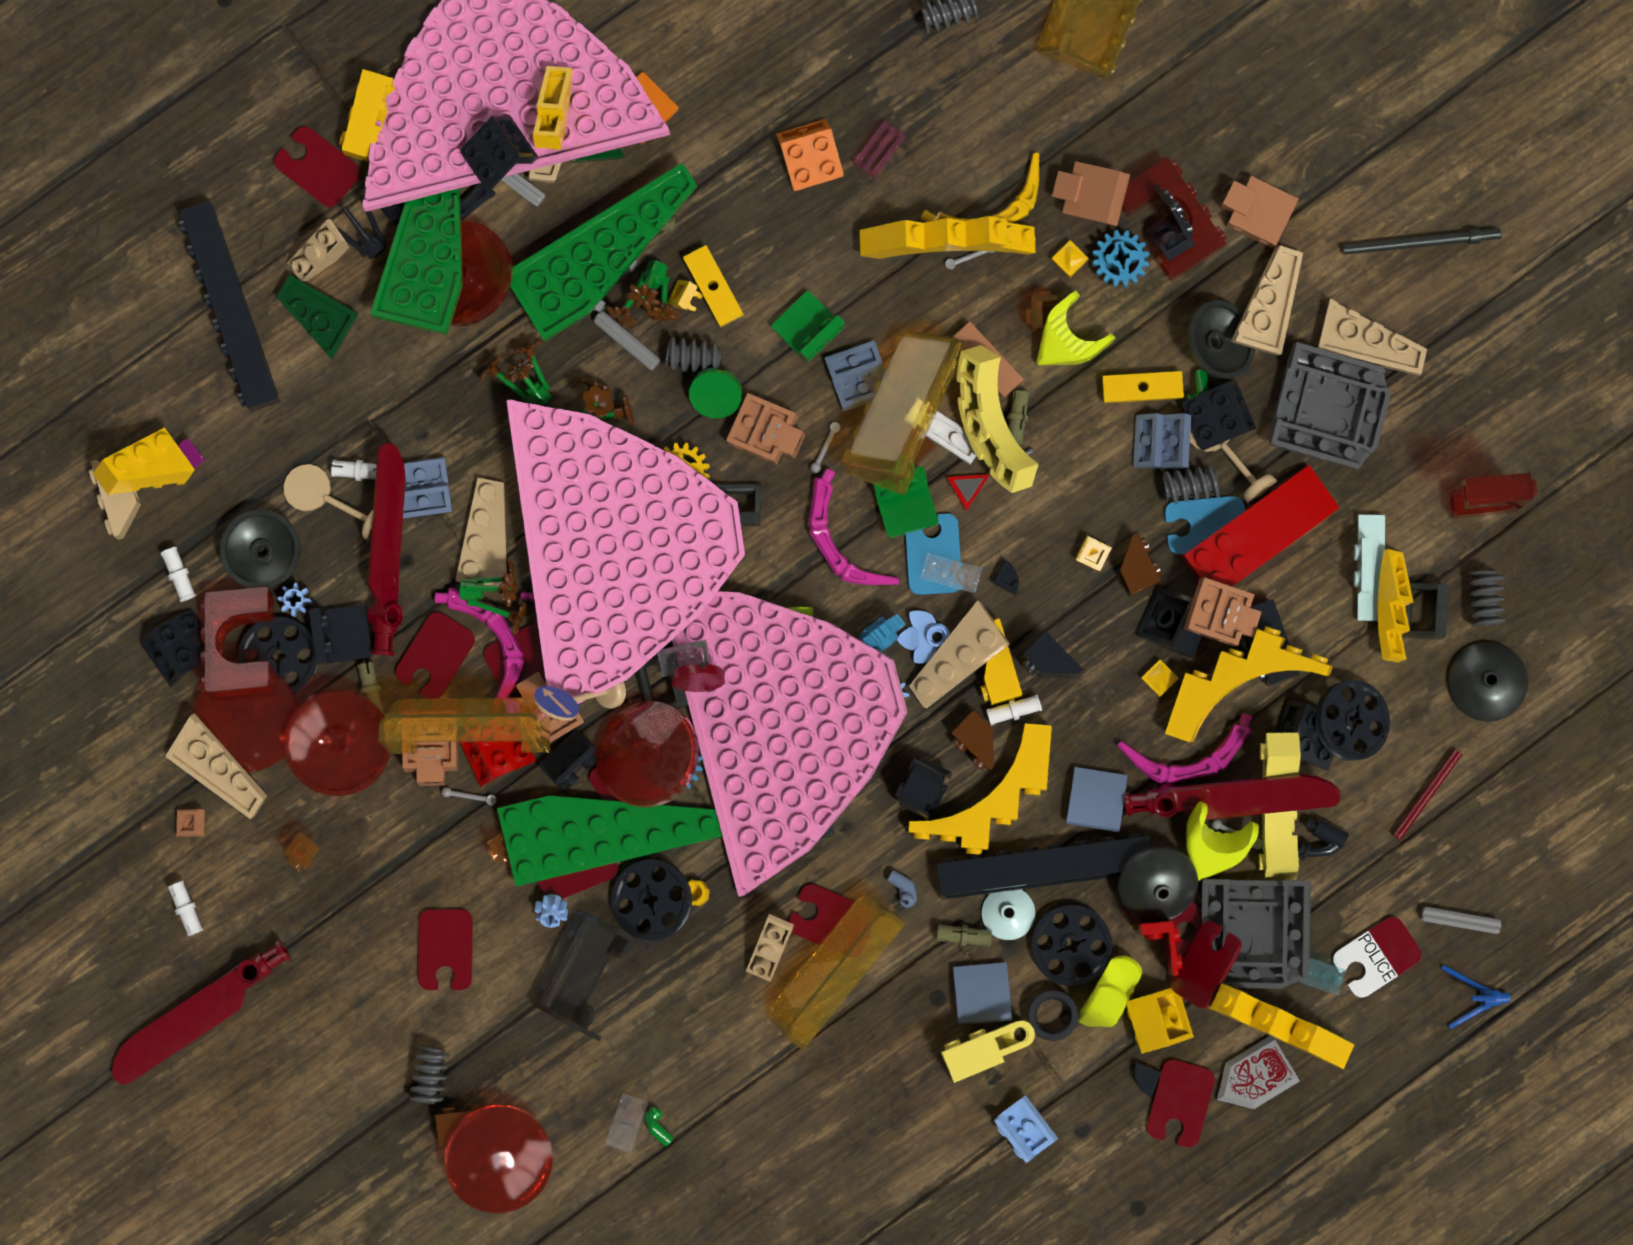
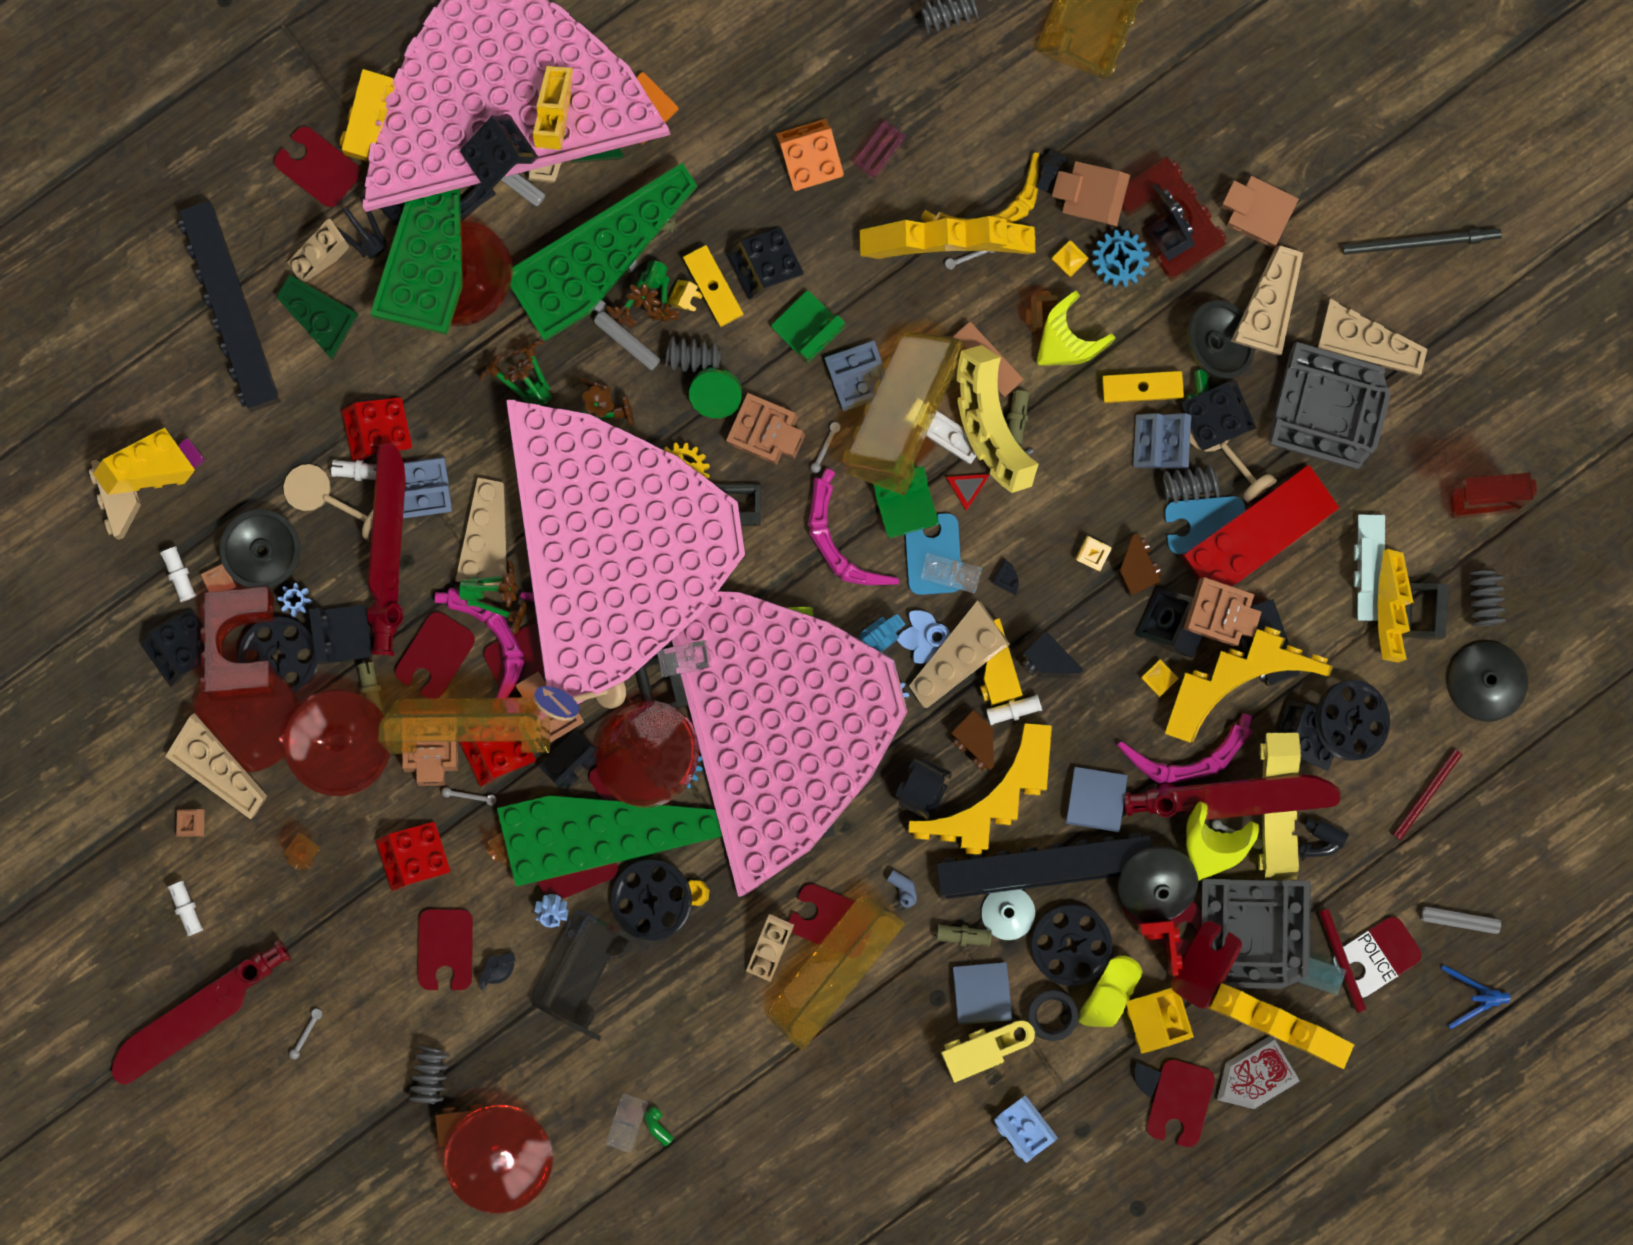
(218, 580): none -> nougat tile
(316, 1014): none -> light grey hinge
(375, 423): none -> red bracket
(412, 855): none -> red bracket
(497, 970): none -> black piece
(697, 679): dark red tile -> none
(764, 262): none -> black bracket
(1050, 169): none -> black piece
(1342, 960): none -> dark red bar

